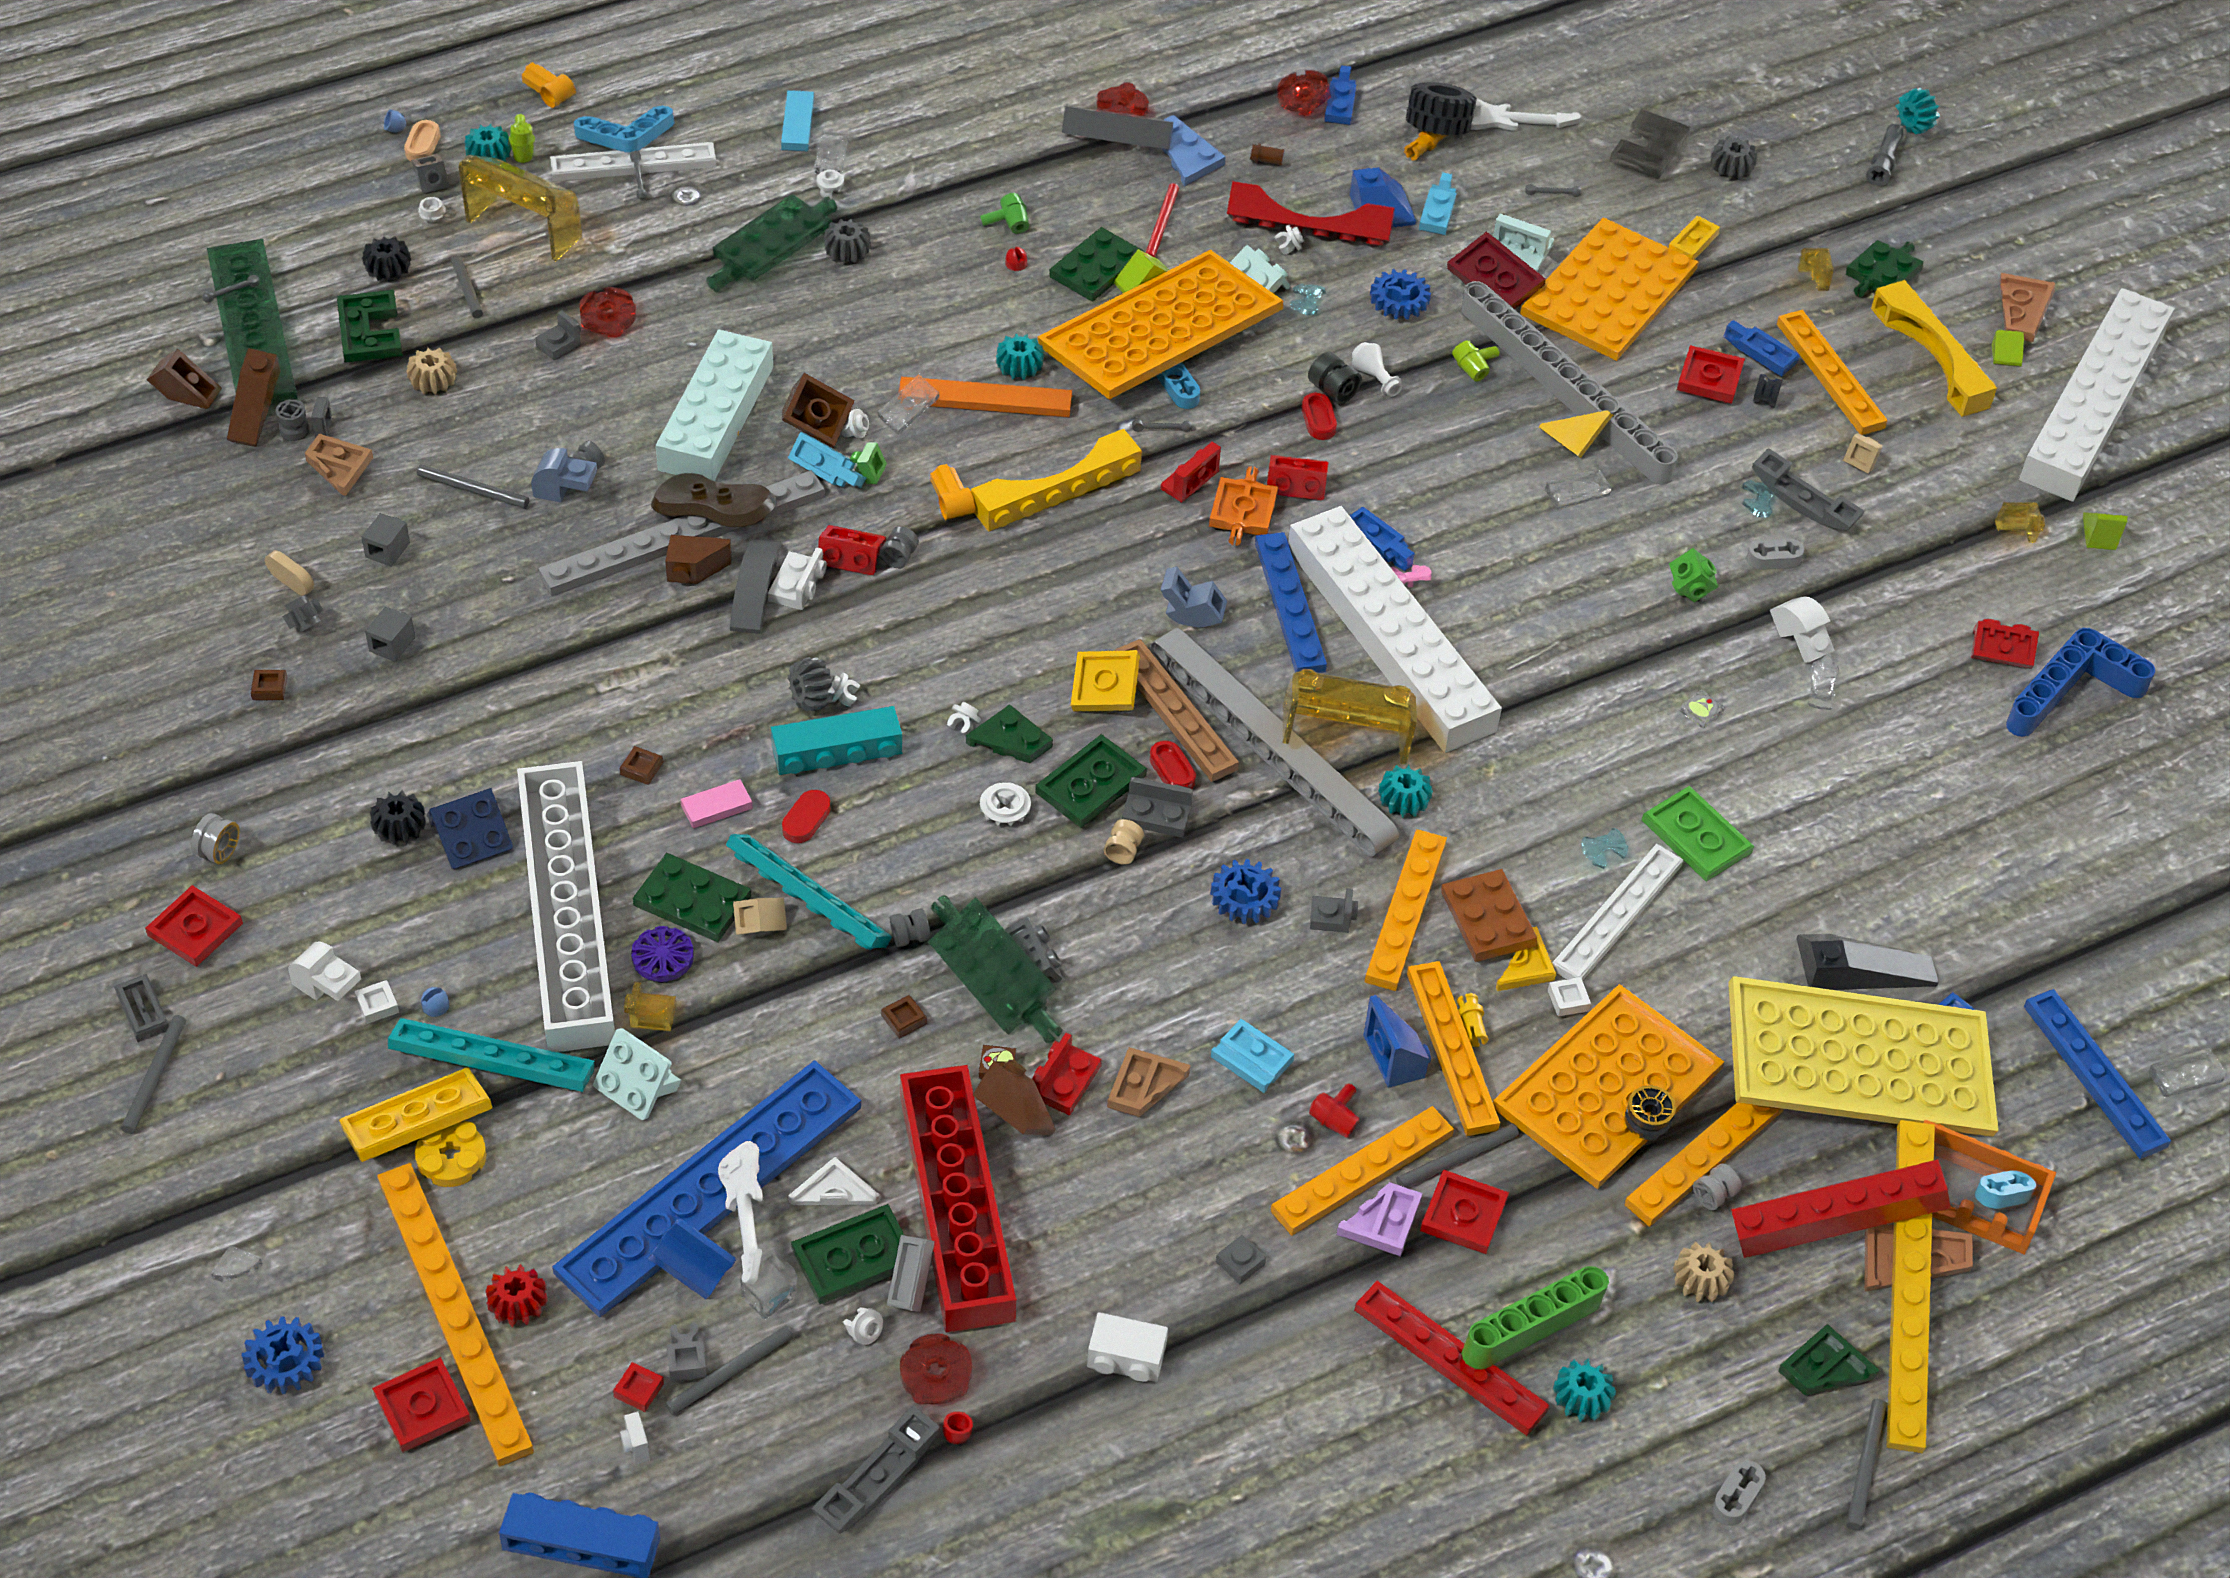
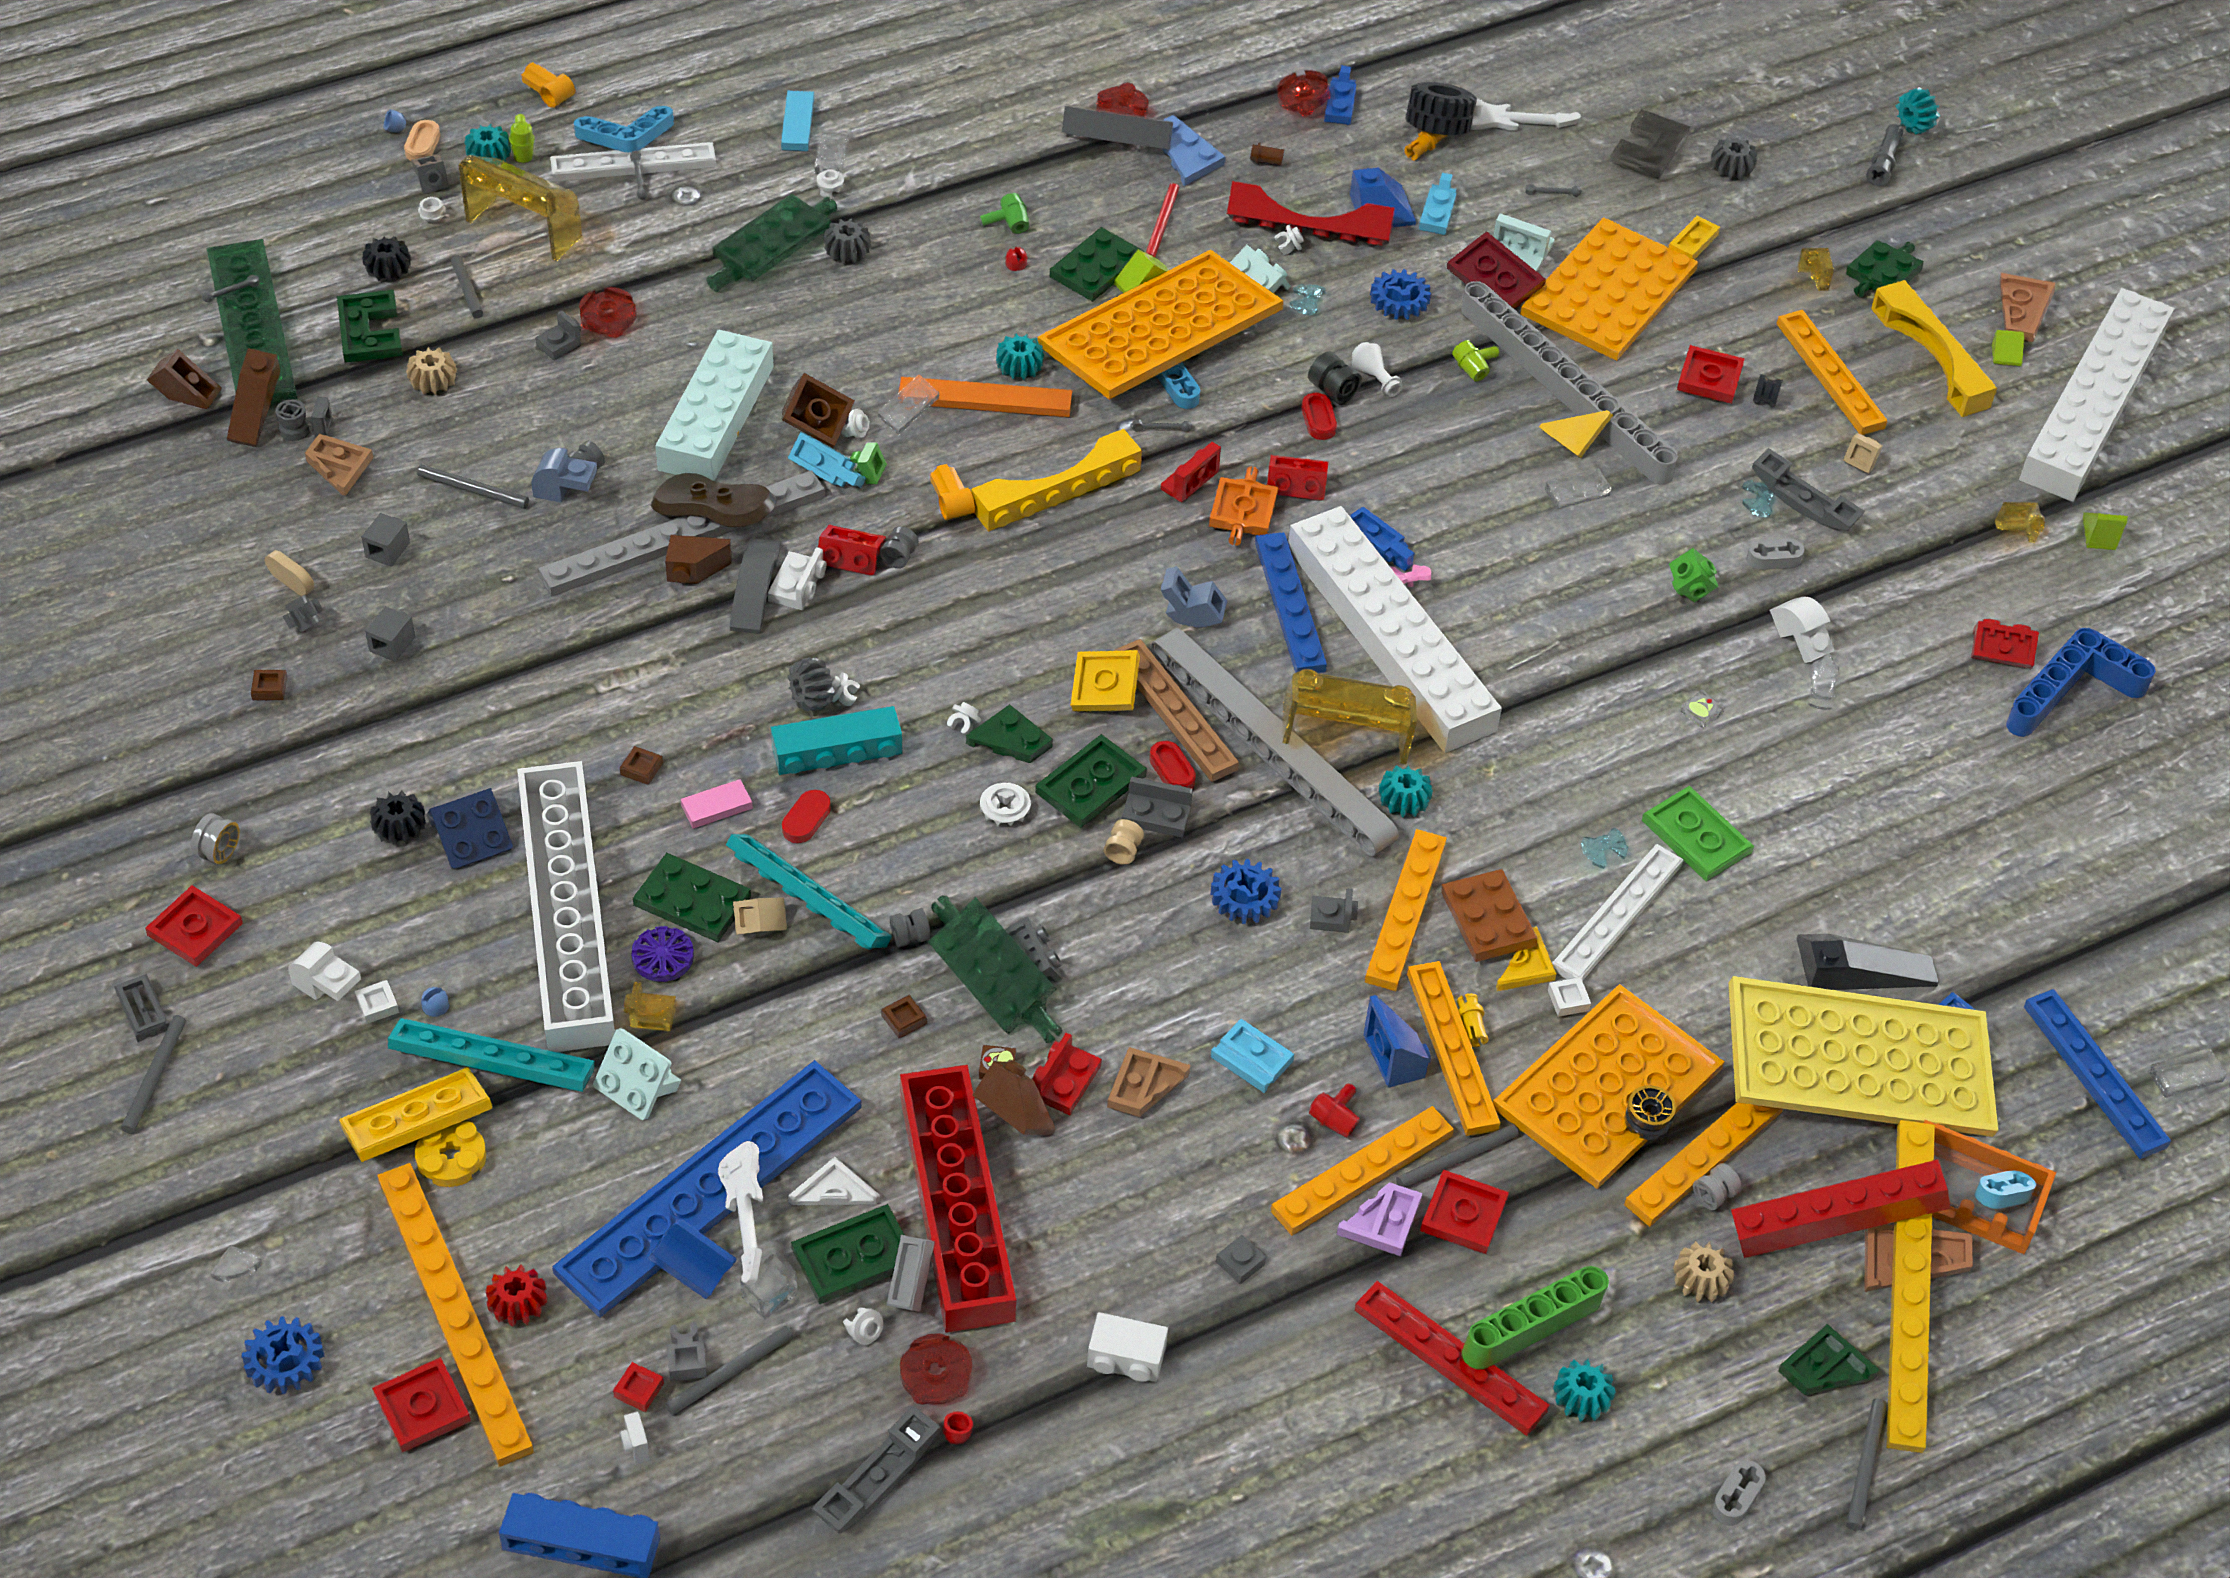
(1761, 347): blue hinge -> none

